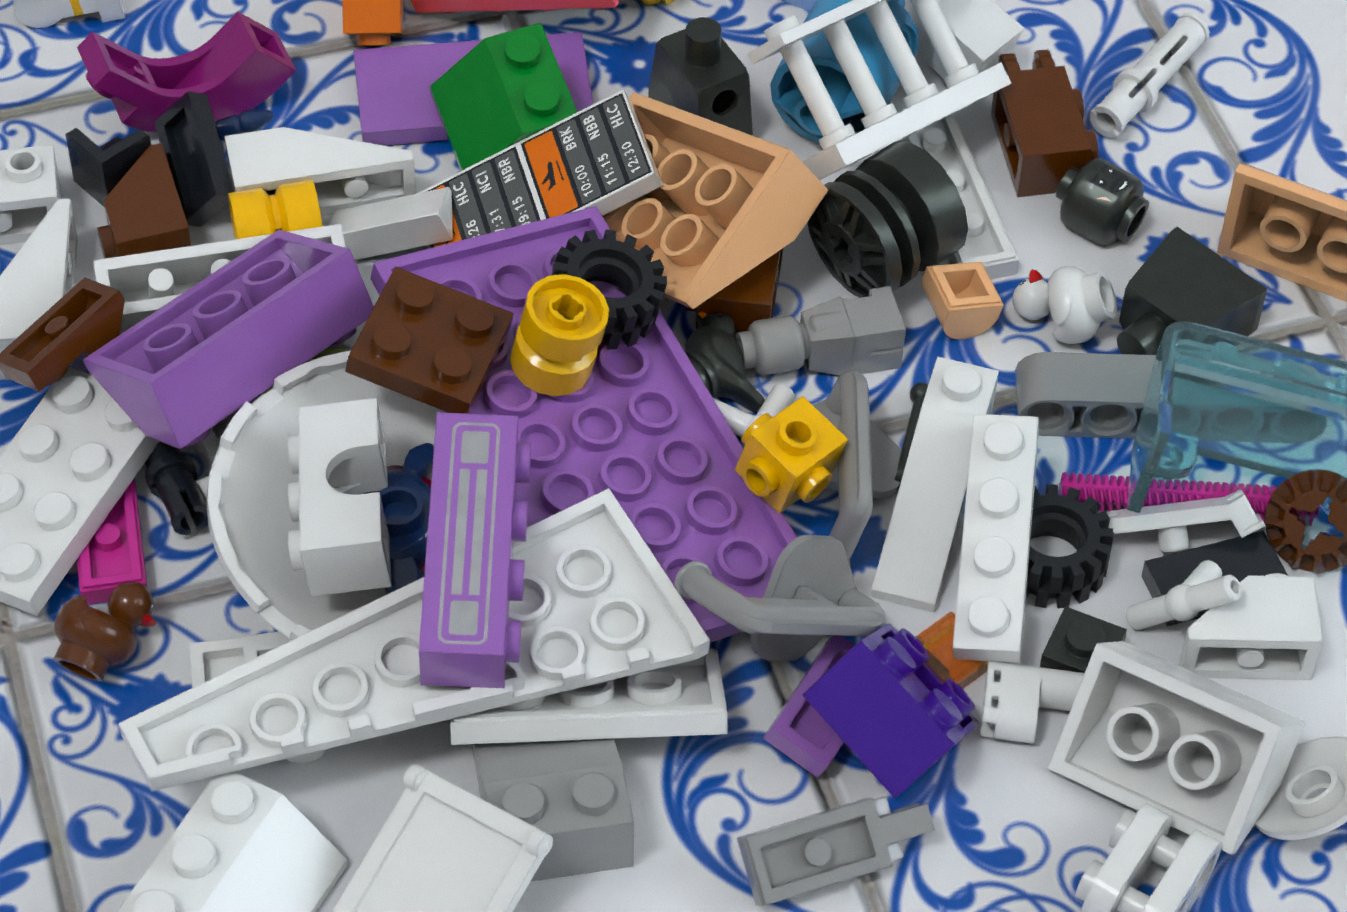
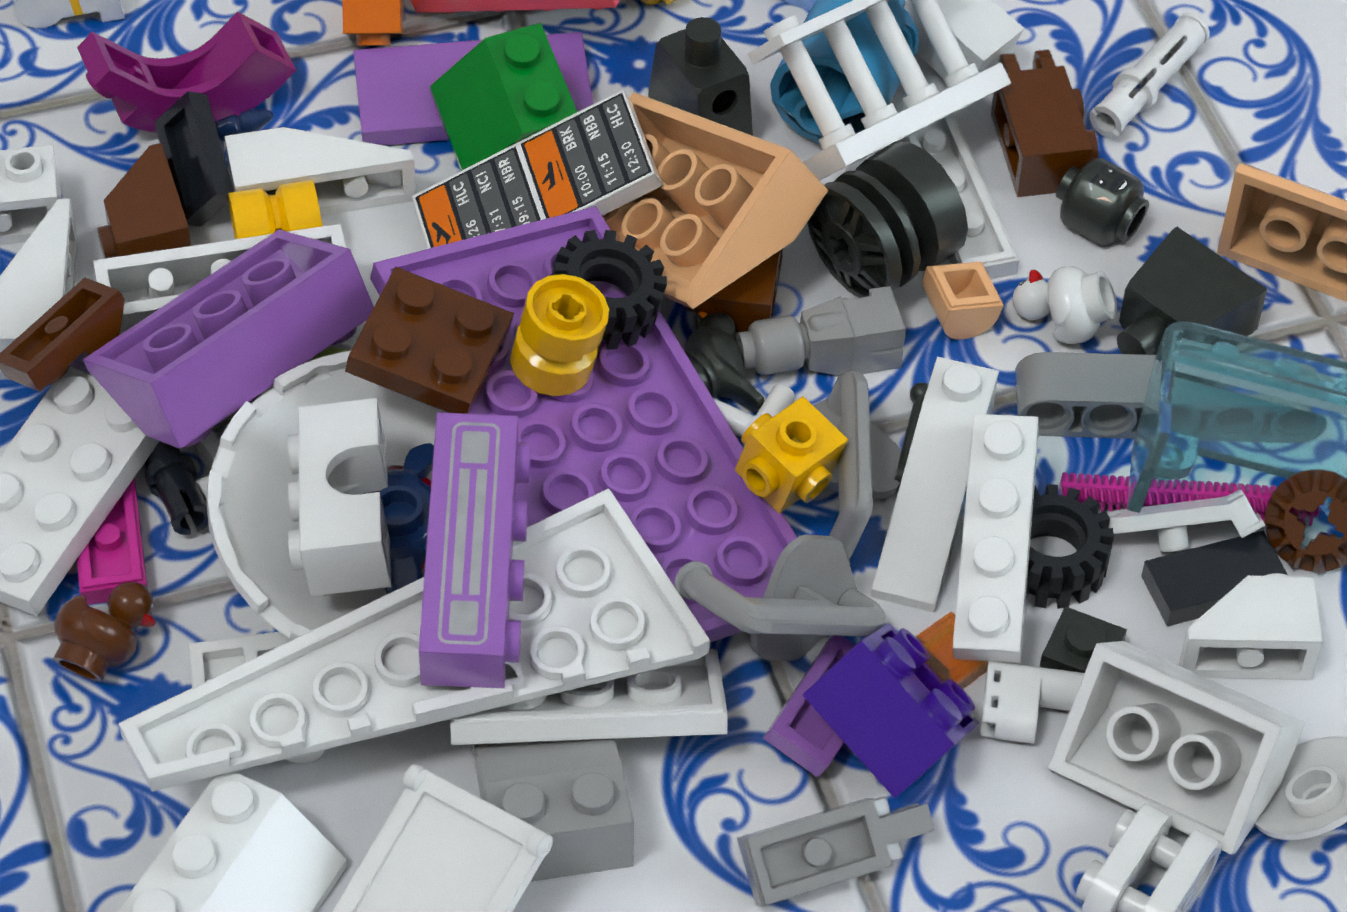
(102, 167): black panel -> none
(397, 223): white slope -> none
(1199, 592): white piece -> none

